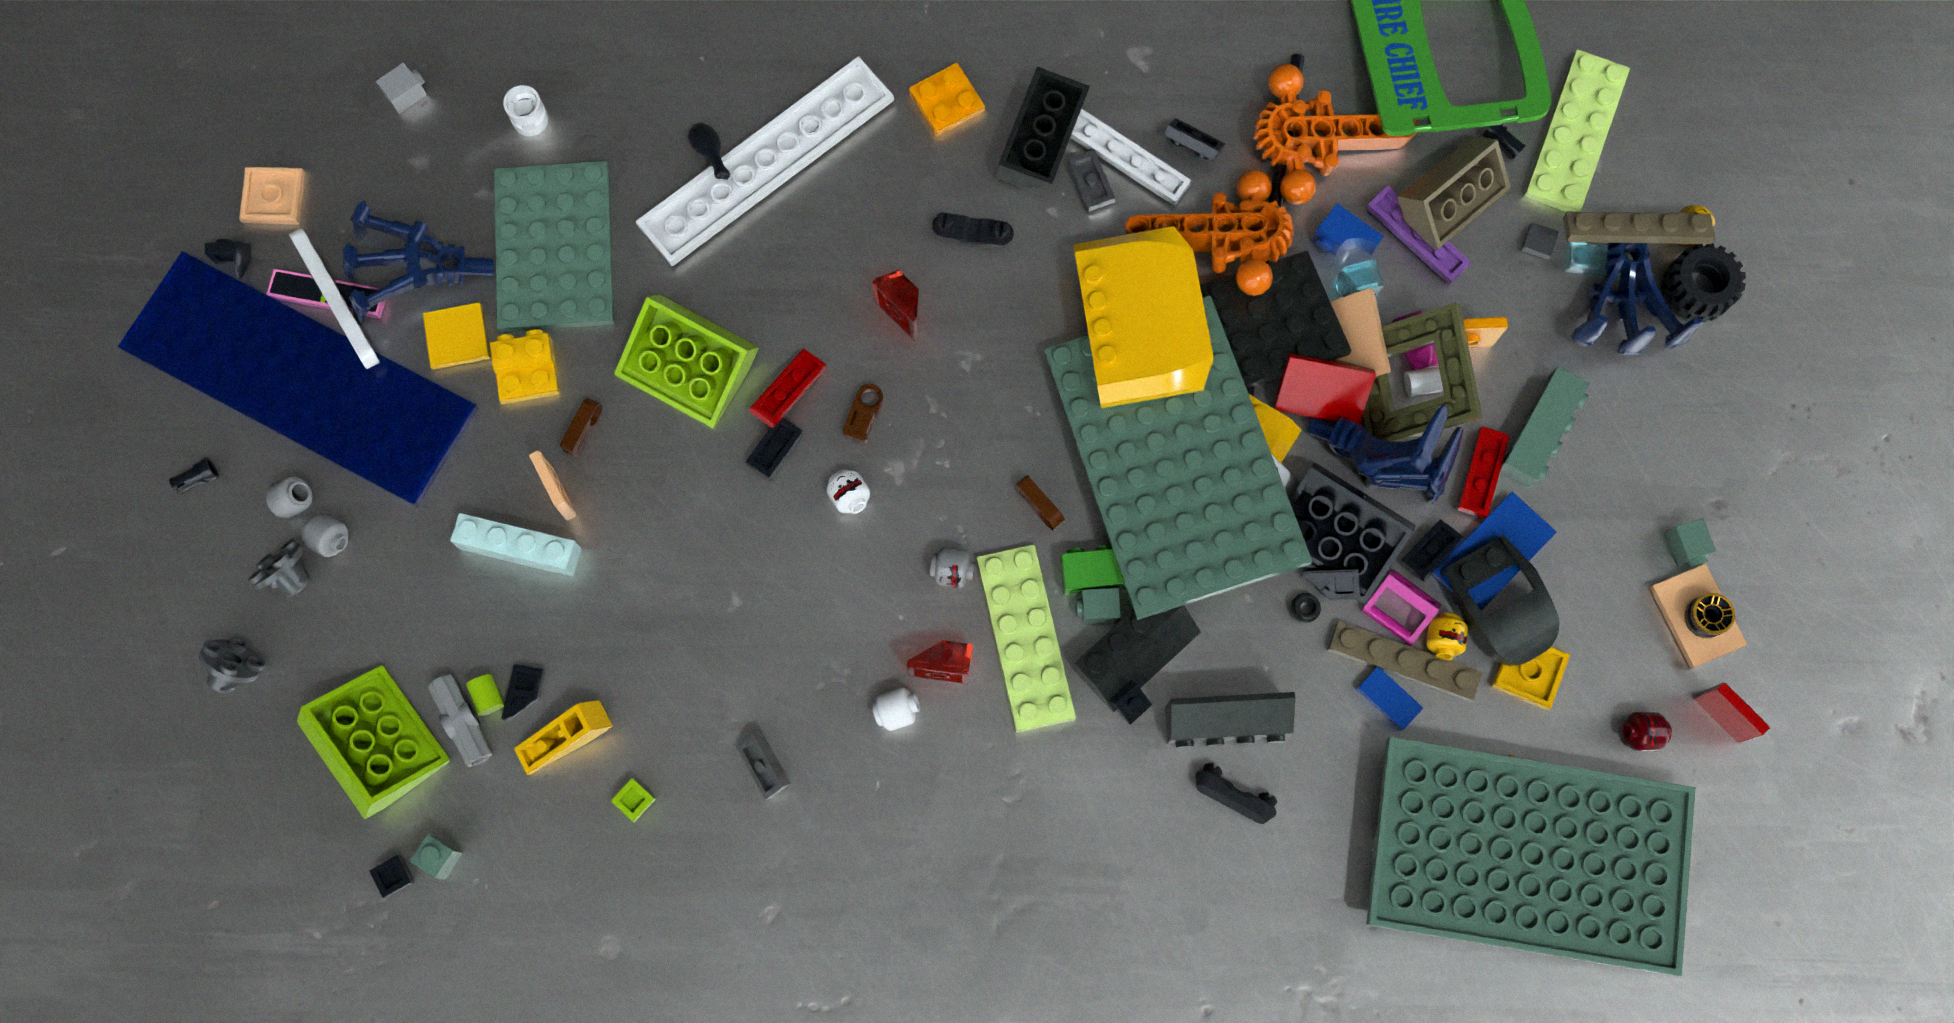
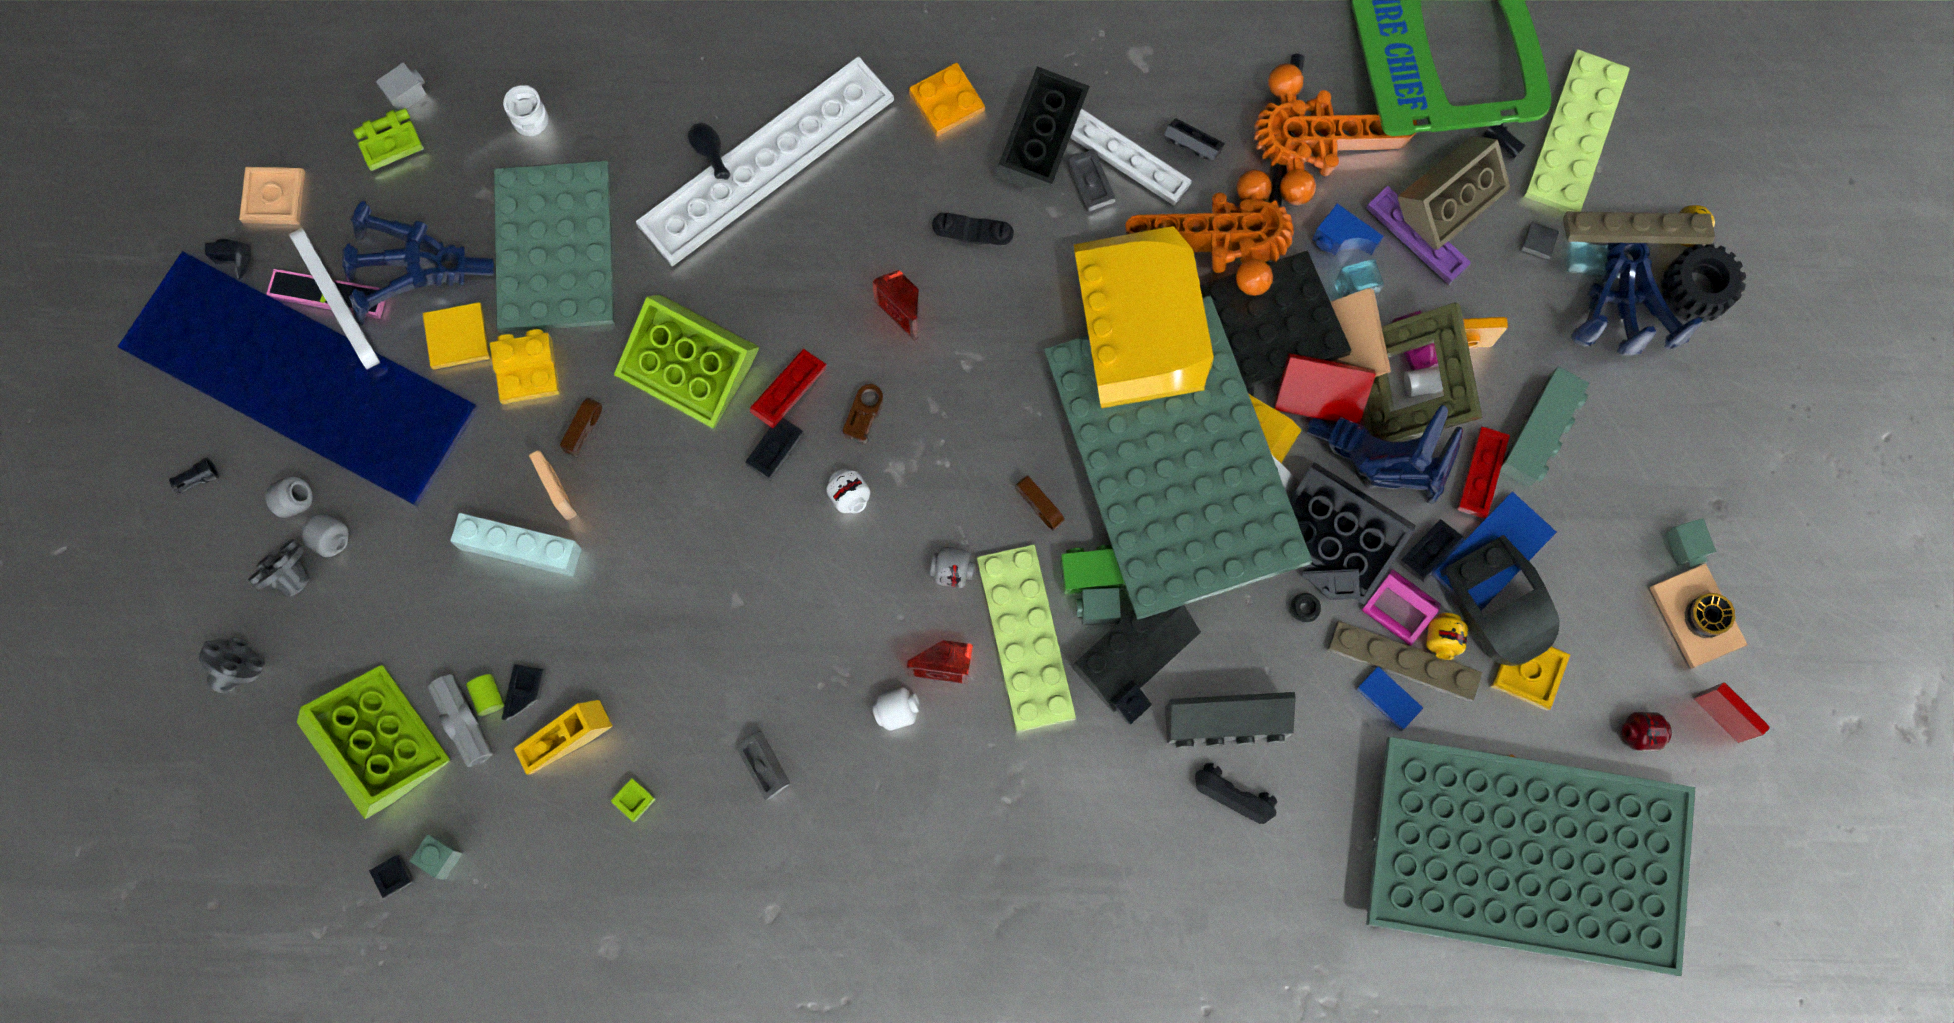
(391, 144): none -> lime plate

